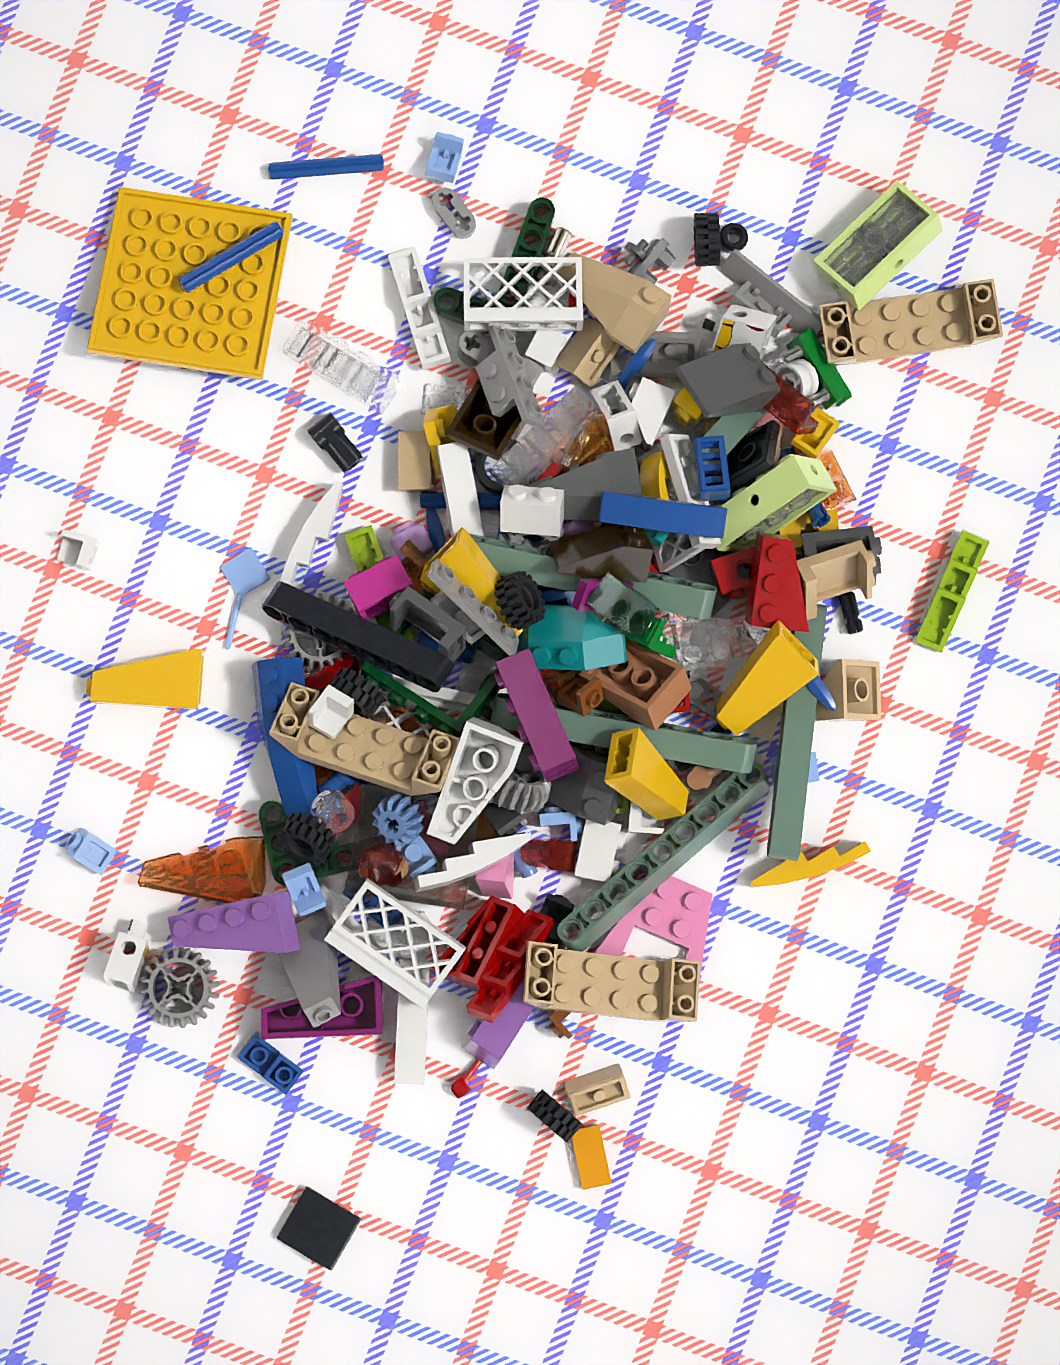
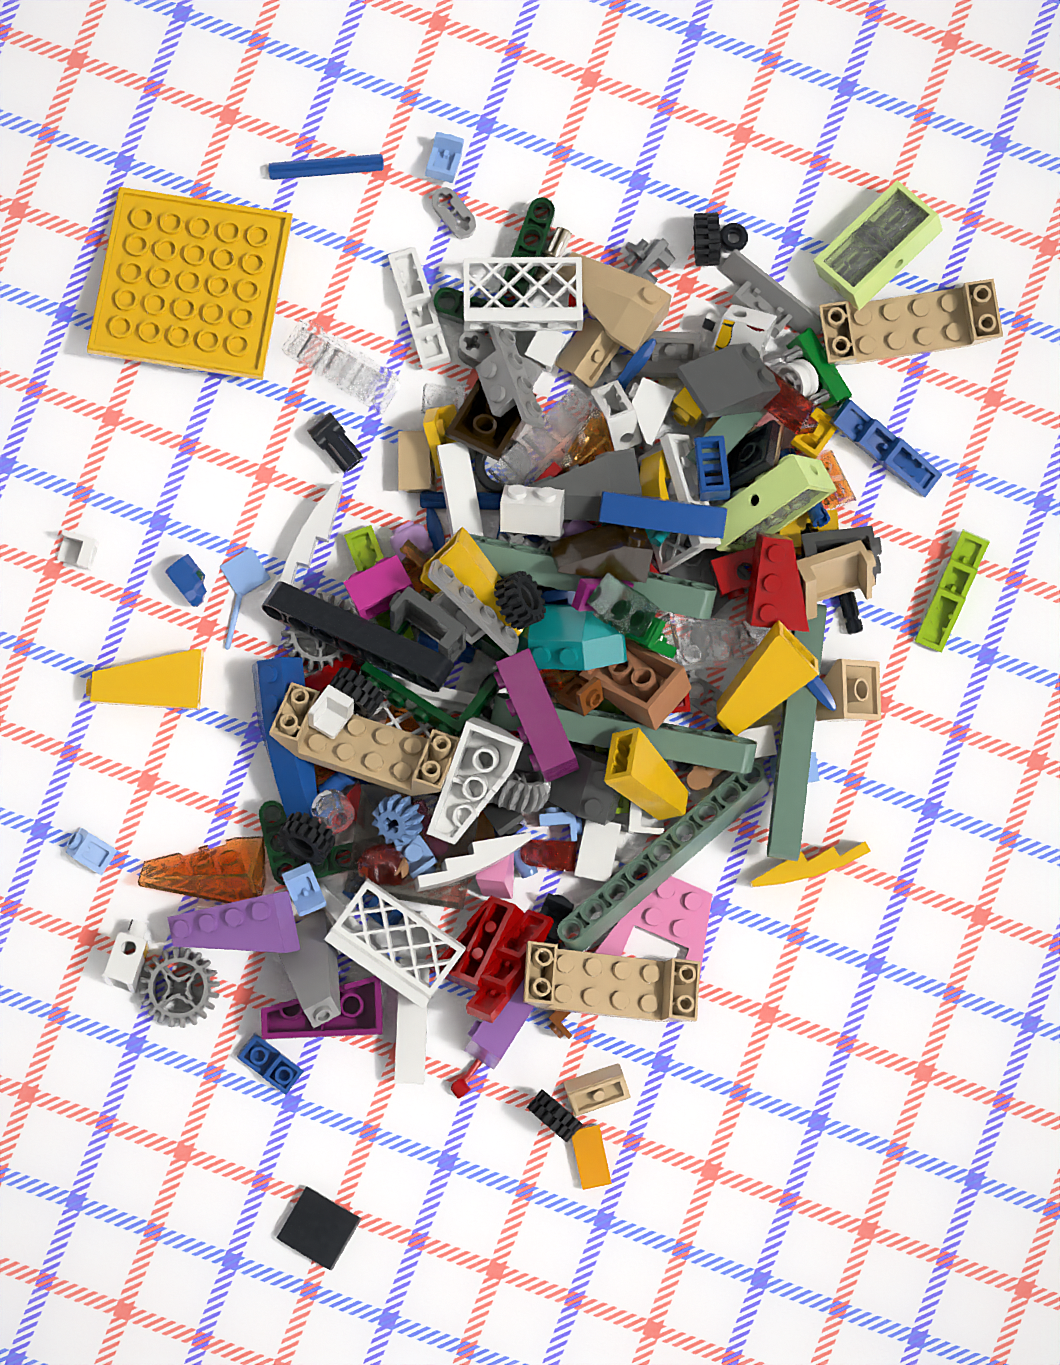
(188, 579): none -> blue rock
(231, 256): blue axle -> none
(765, 741): none -> white panel
(886, 448): none -> blue slope

